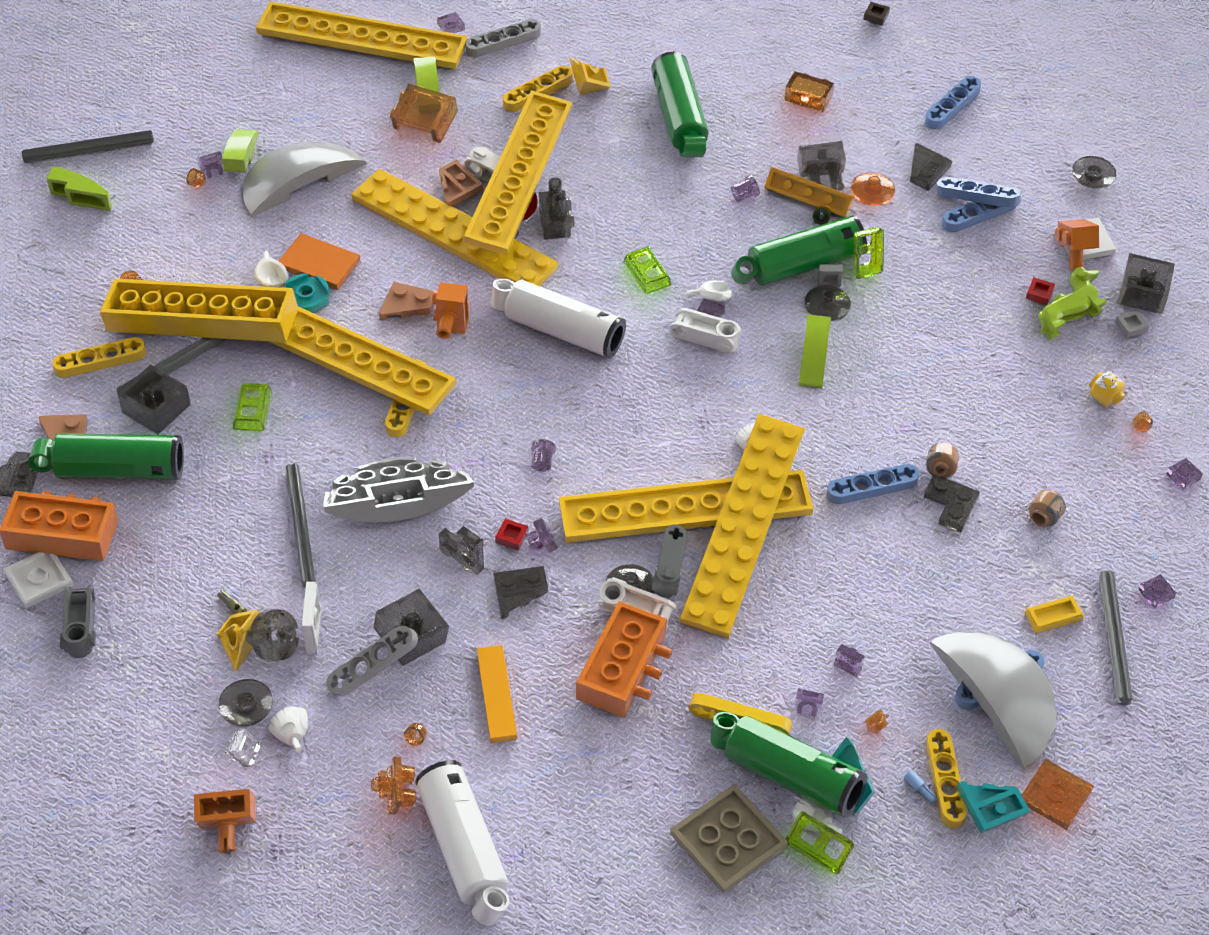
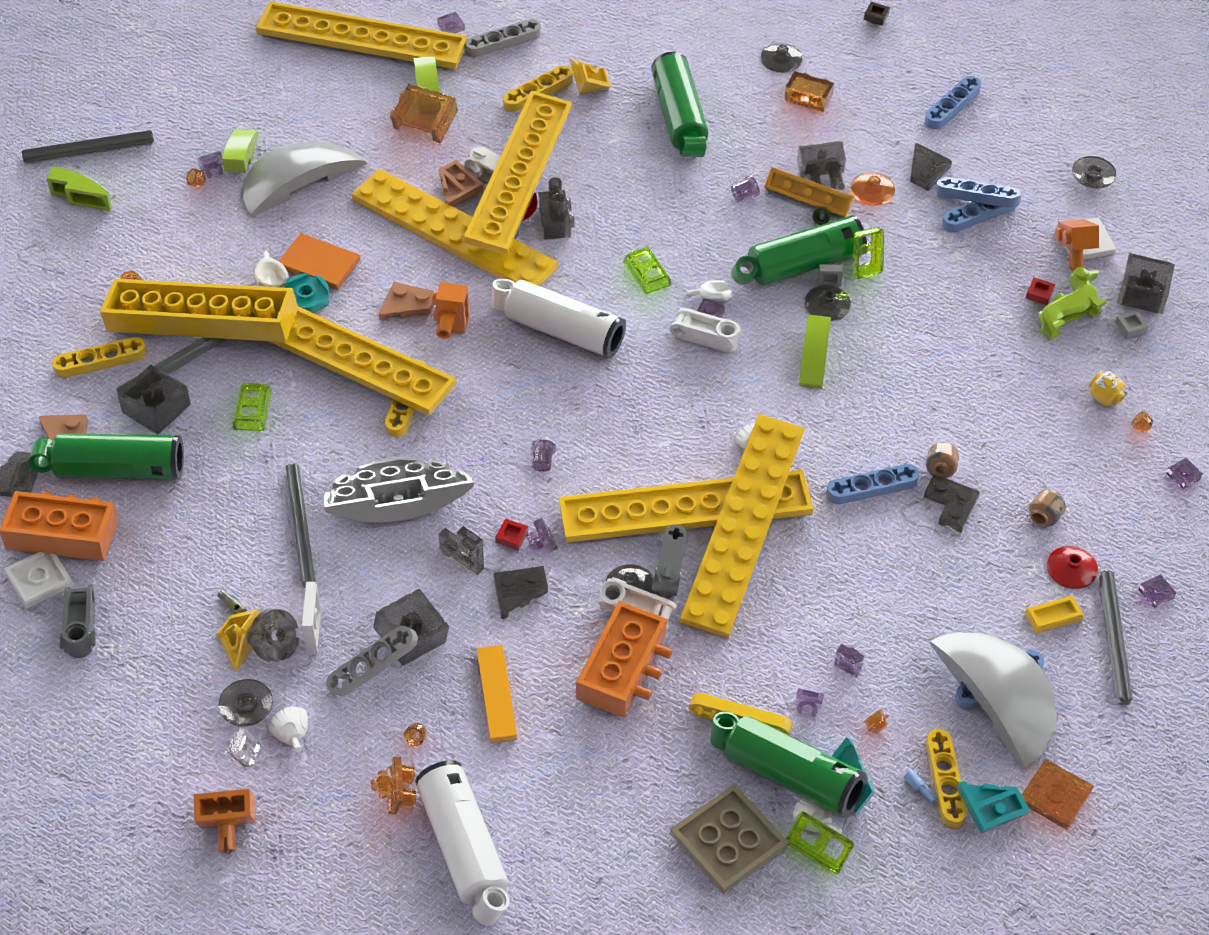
(781, 57): none -> clear smoke dish
(1071, 574): none -> red dish

